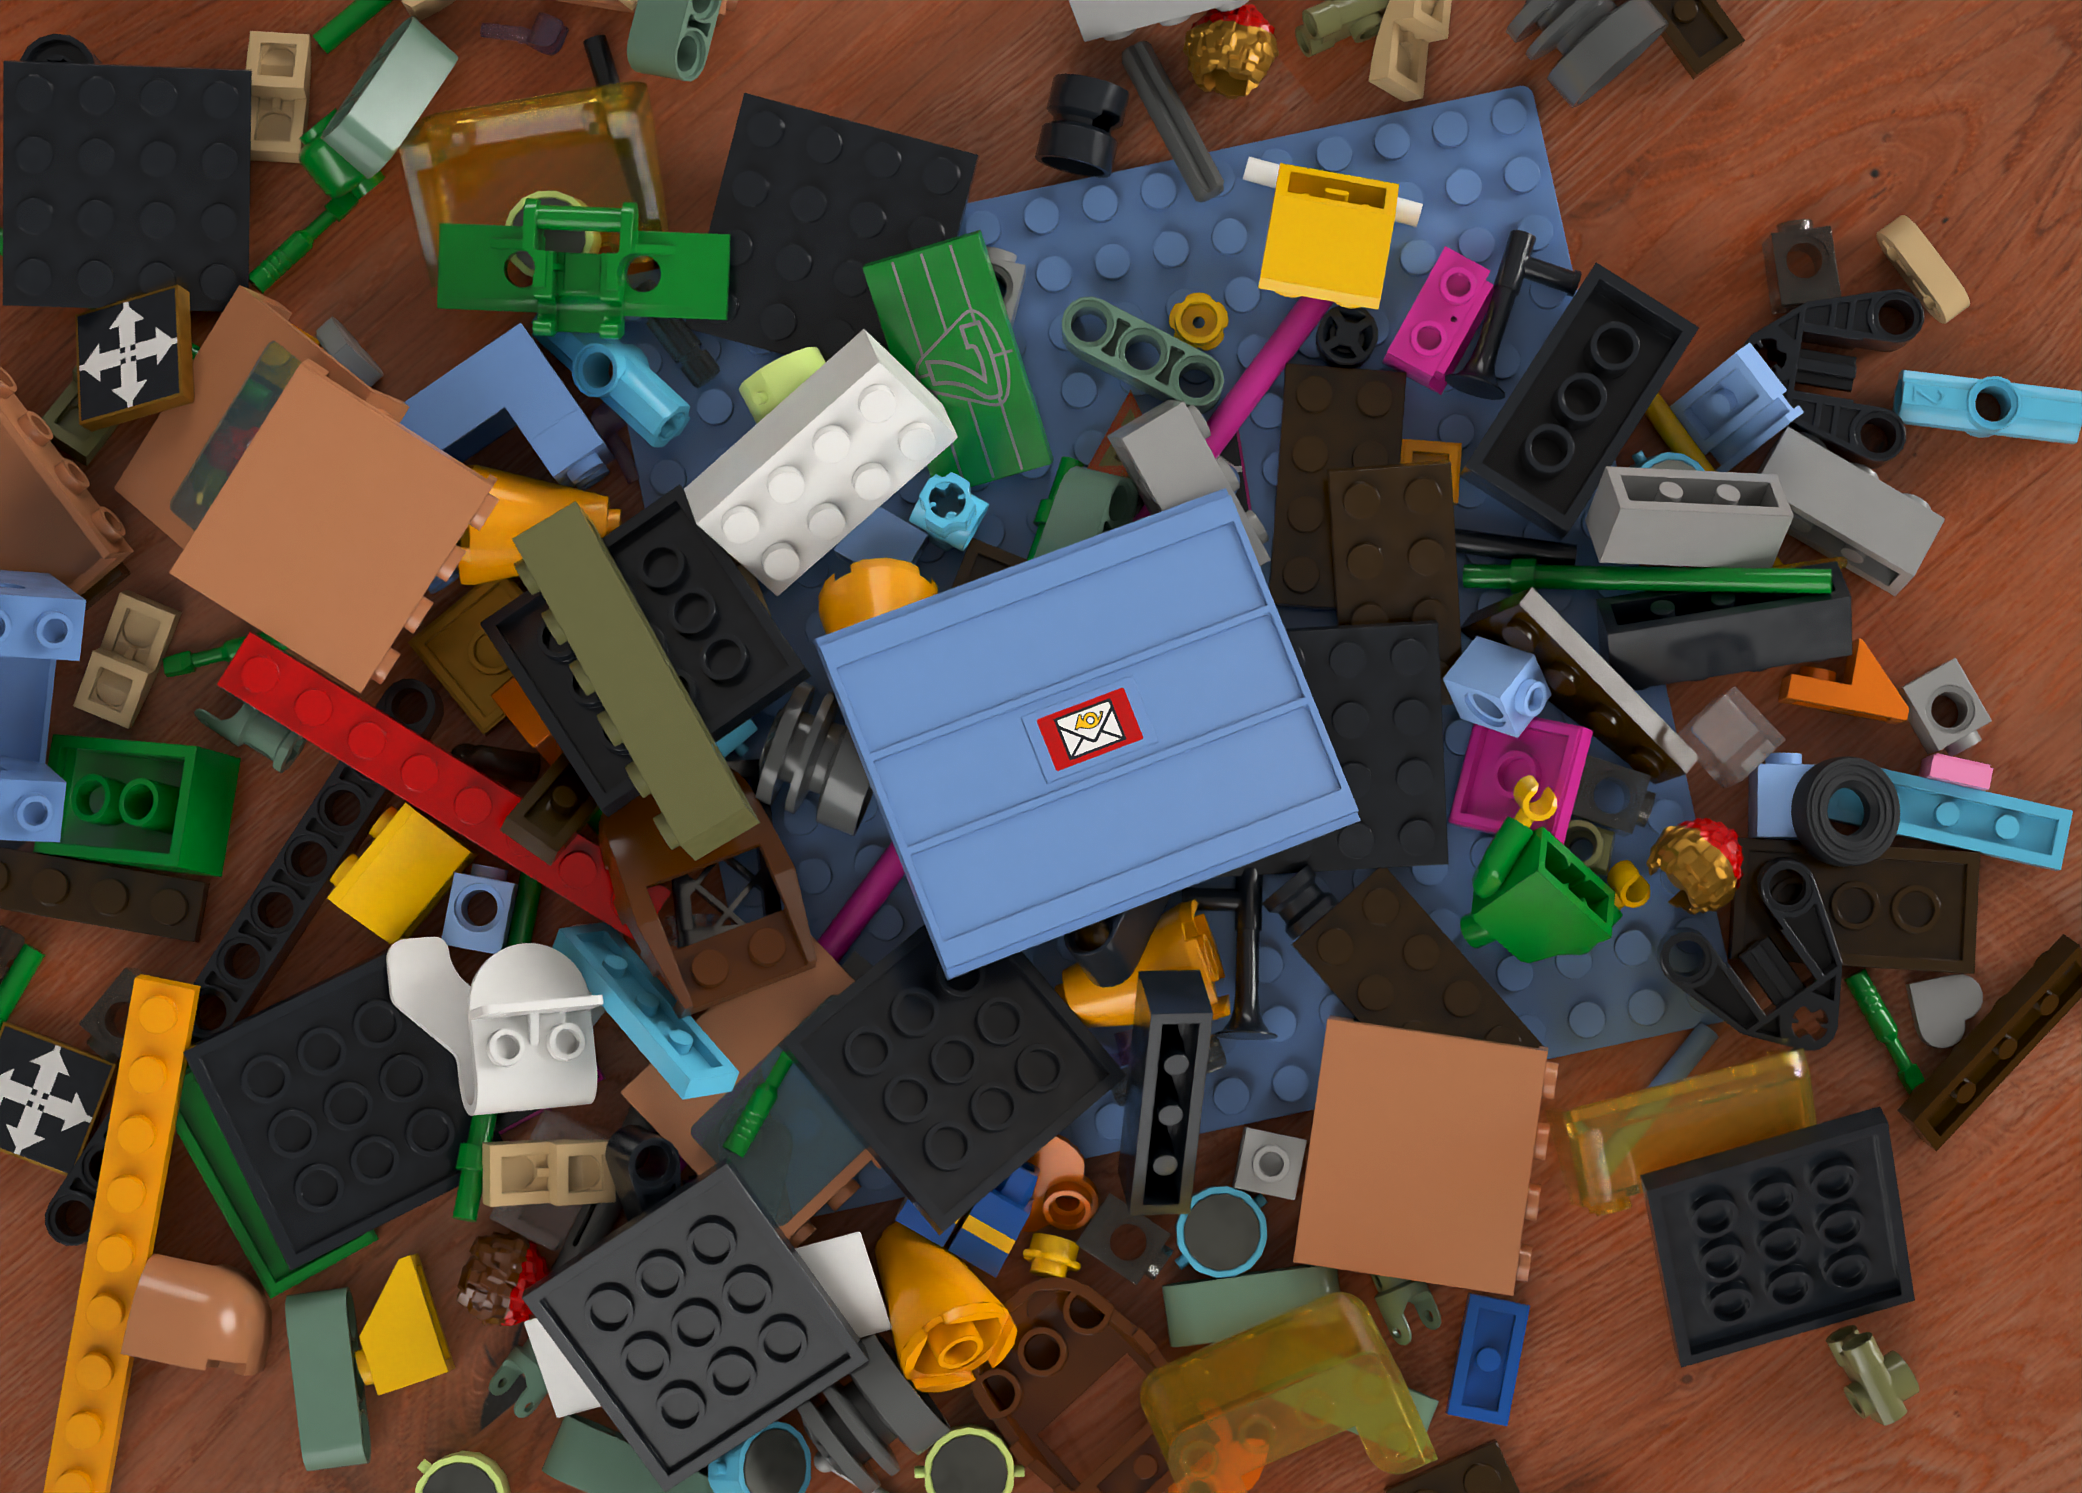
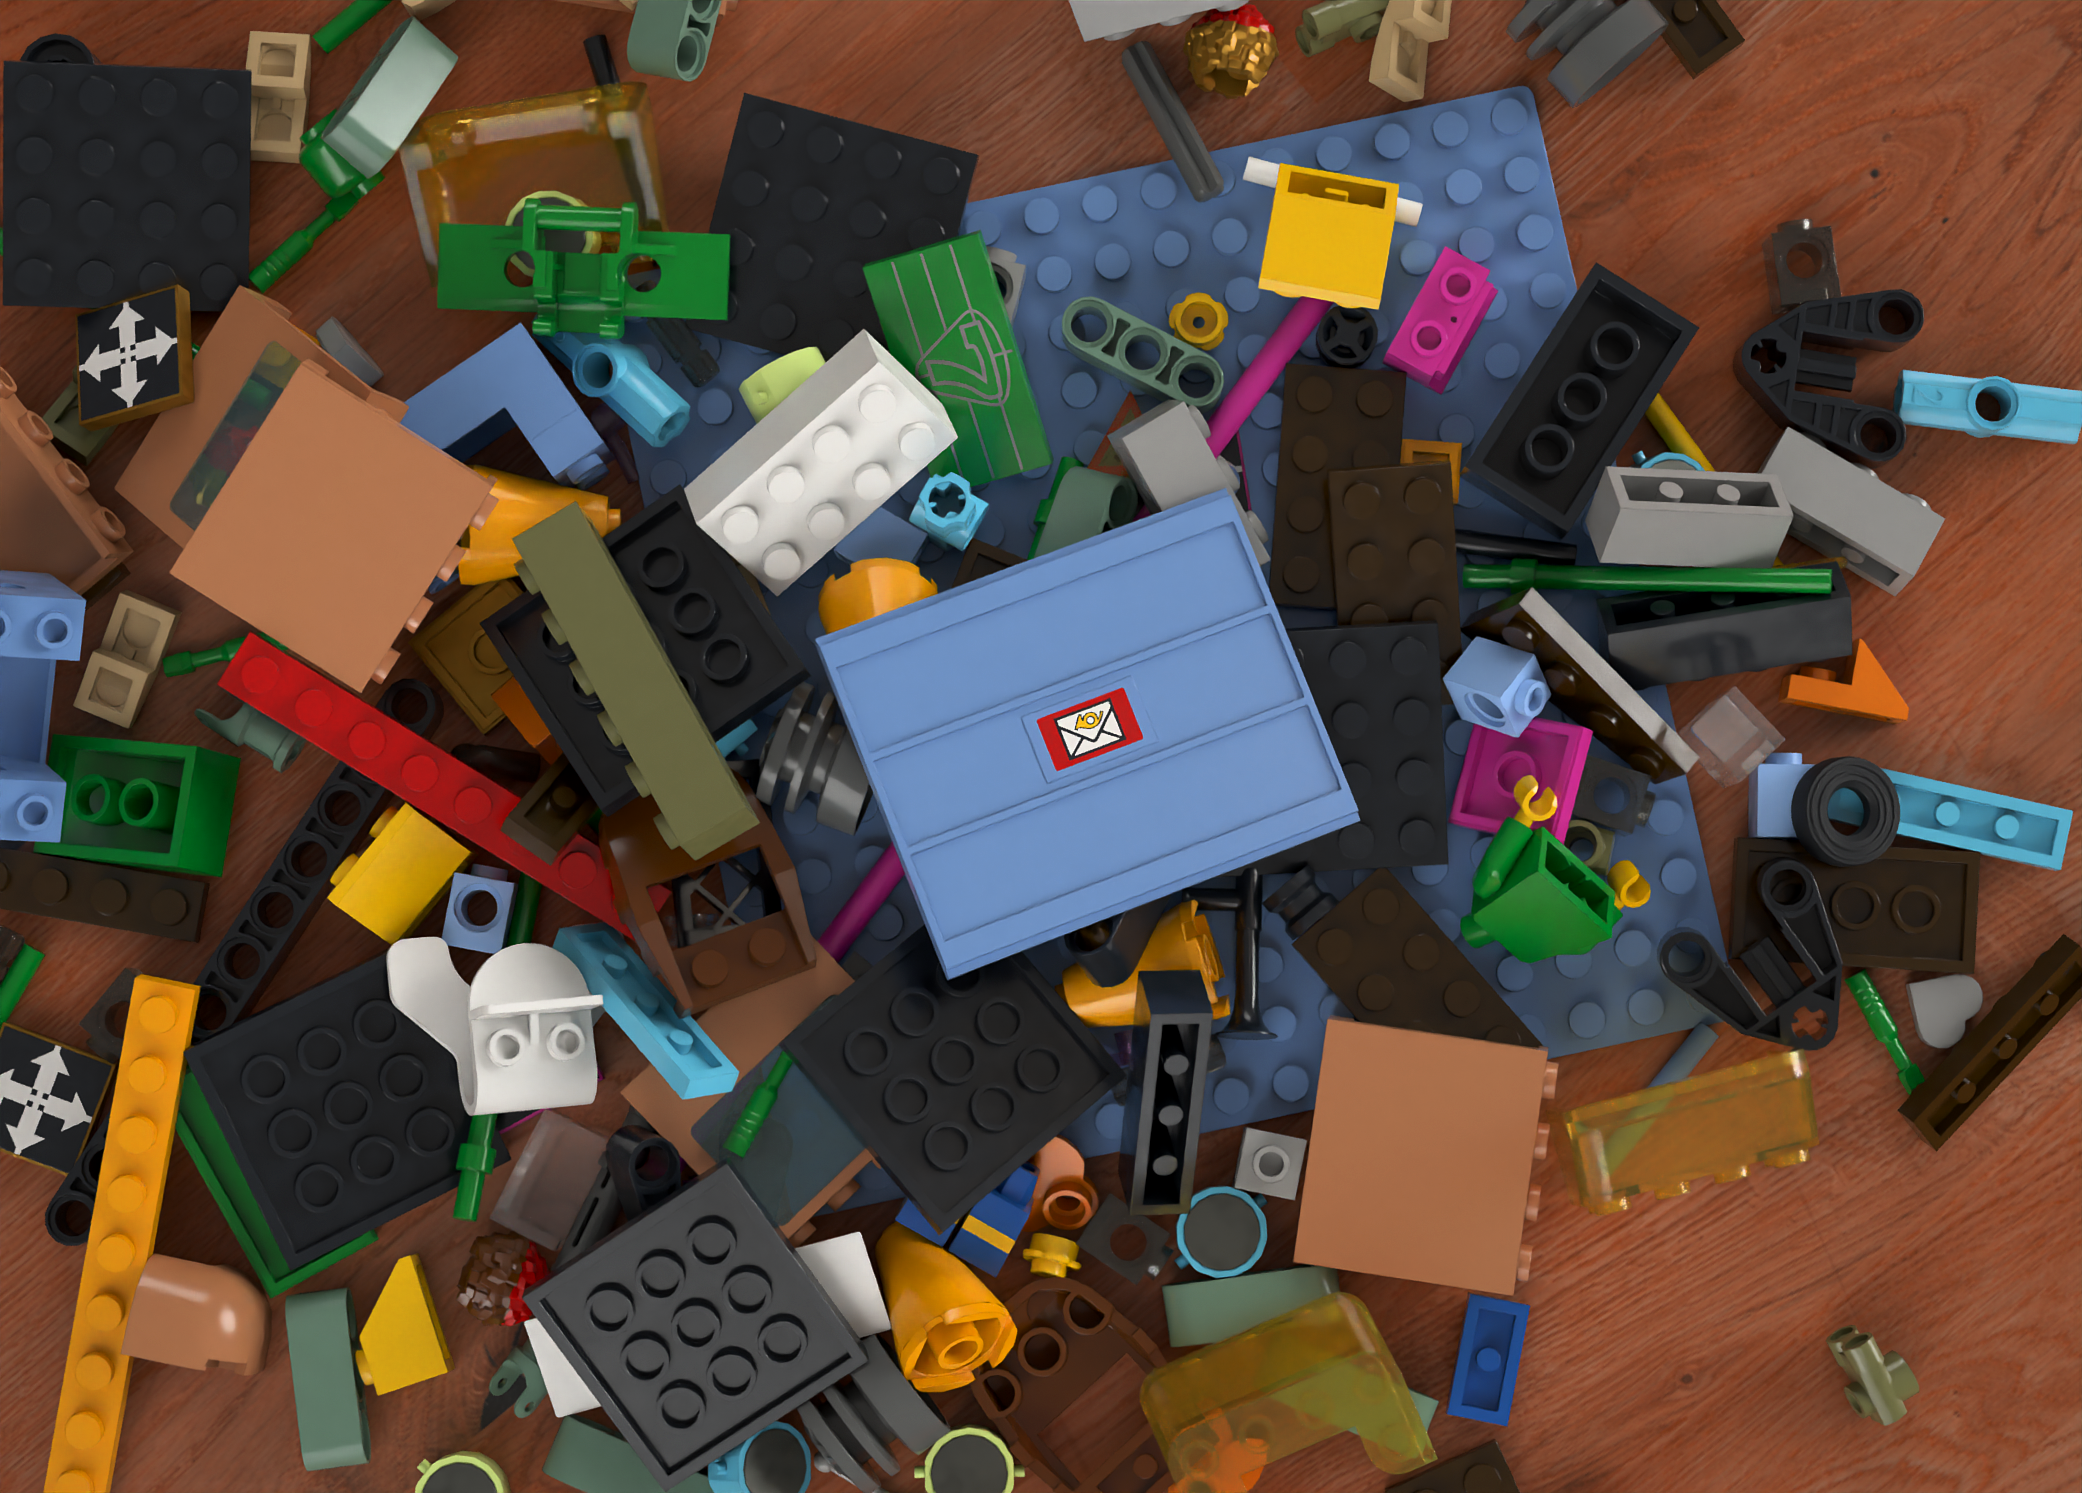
(545, 35): hand -> none
(546, 1172): tan slope -> none
(1082, 124): black wheel -> none
(1392, 1300): sand green piece -> none
(1516, 264): black piece -> none
(1701, 862): pearl gold piece -> none
(1735, 408): light blue plate -> none
(1779, 1236): black plate -> none
(1923, 269): tan beam -> none
(1950, 682): light grey brick -> none
(1956, 771): bright pink tile -> none

